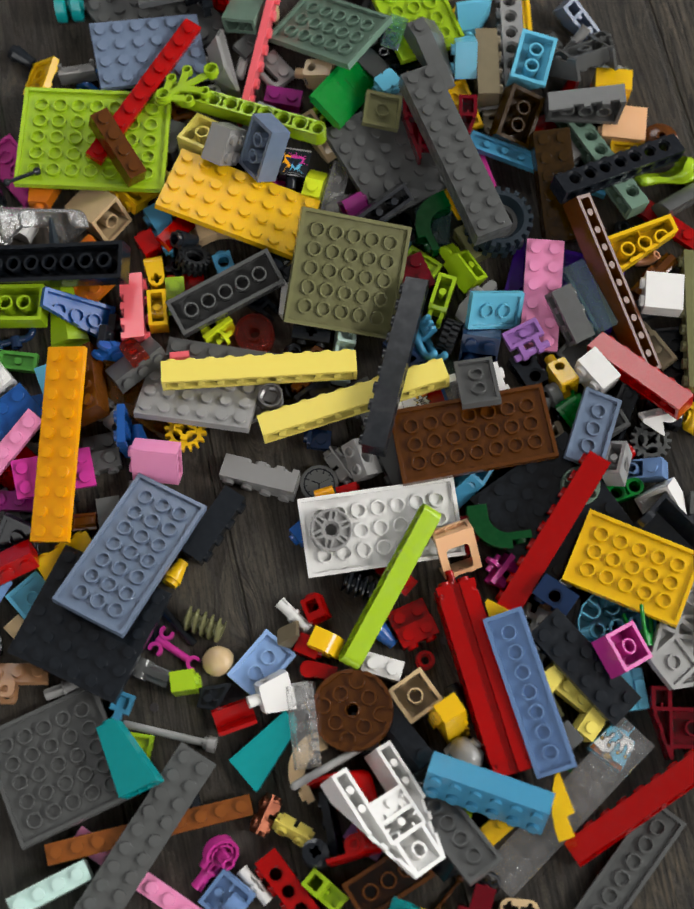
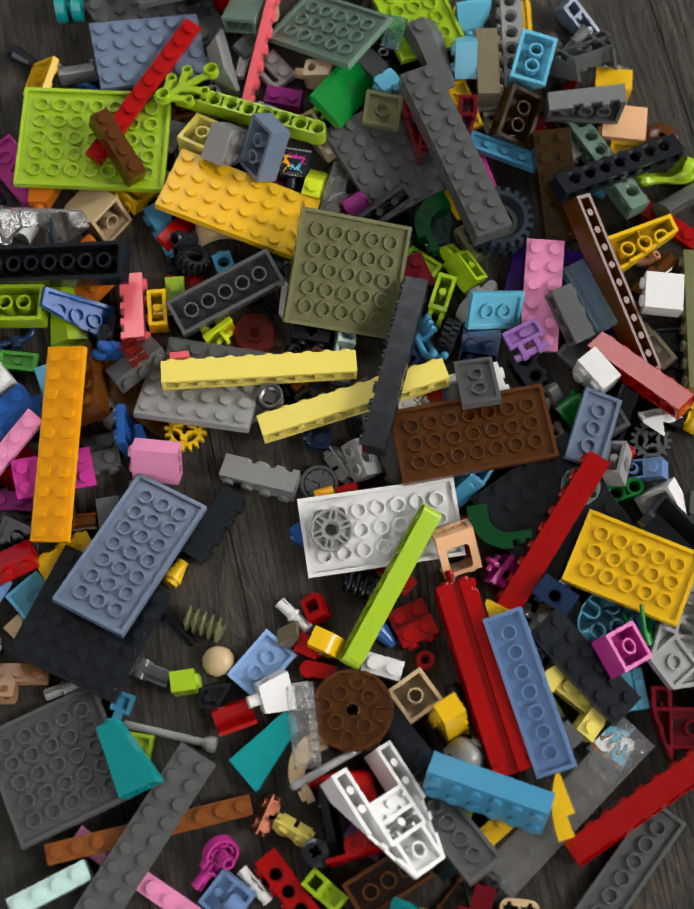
(36, 171): black hinge -> none
(148, 244): red brick -> none
(155, 272): yellow piece -> none
(163, 642): dark pink bar -> none
(562, 374): yellow torso -> none

